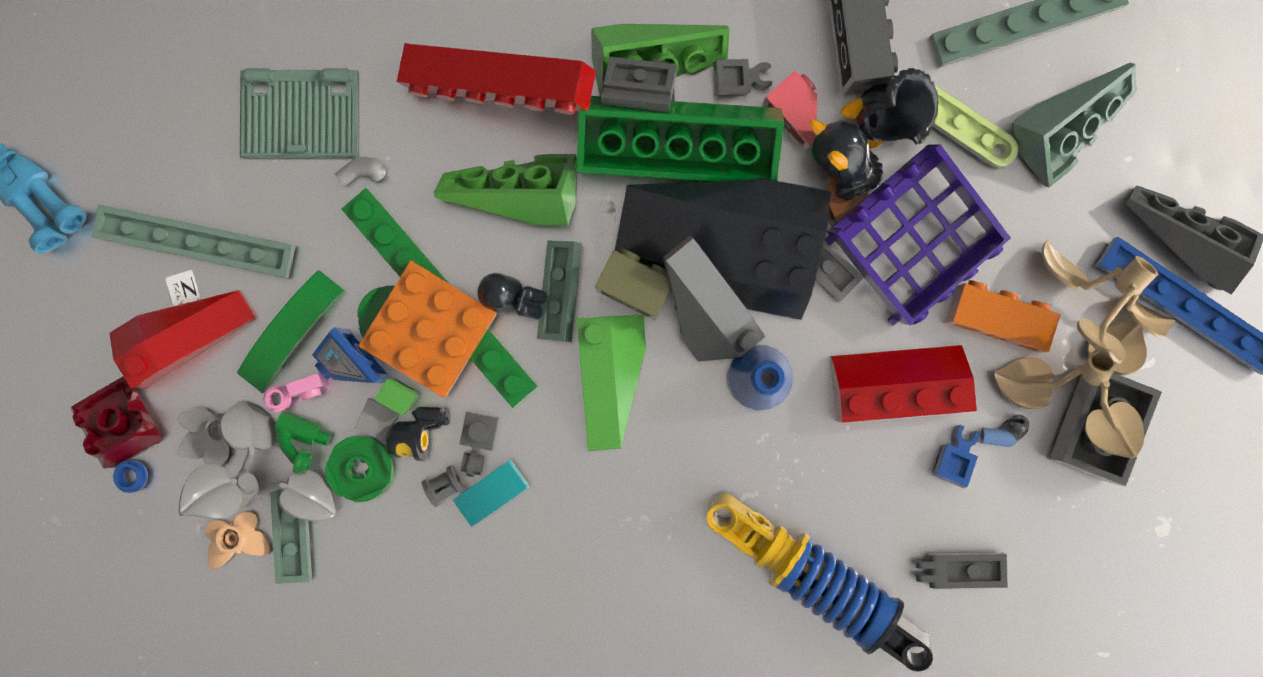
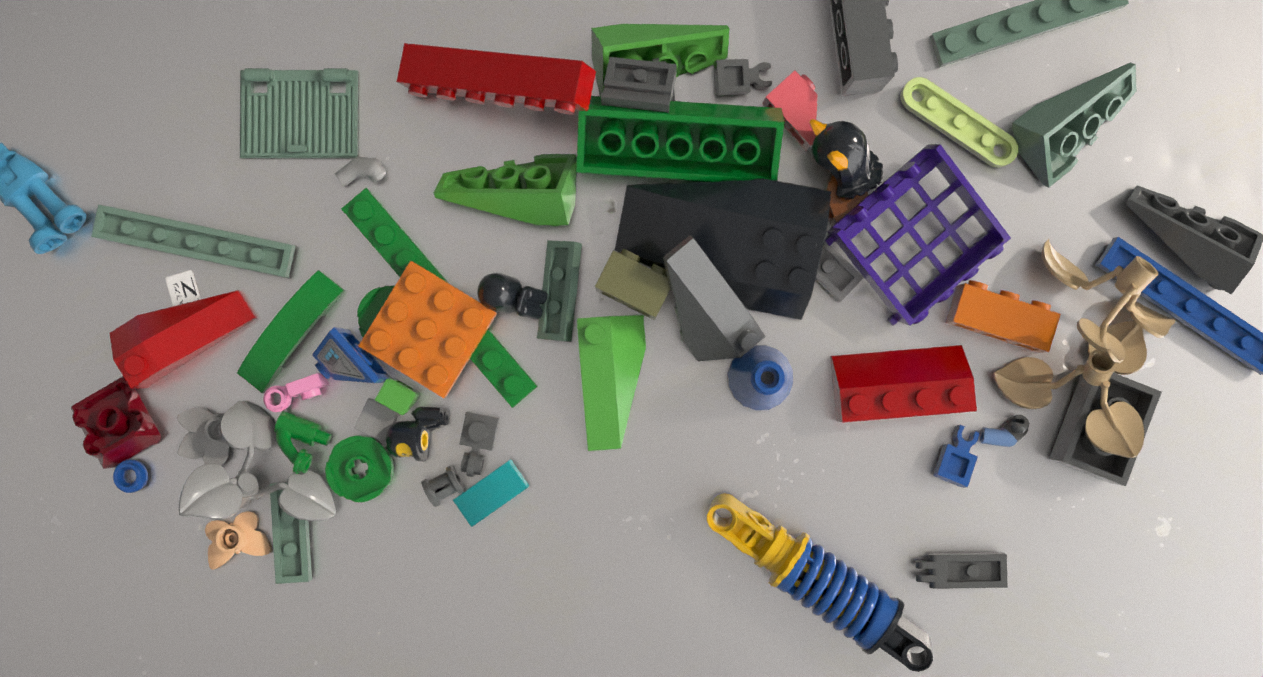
(896, 109): black hair -> none

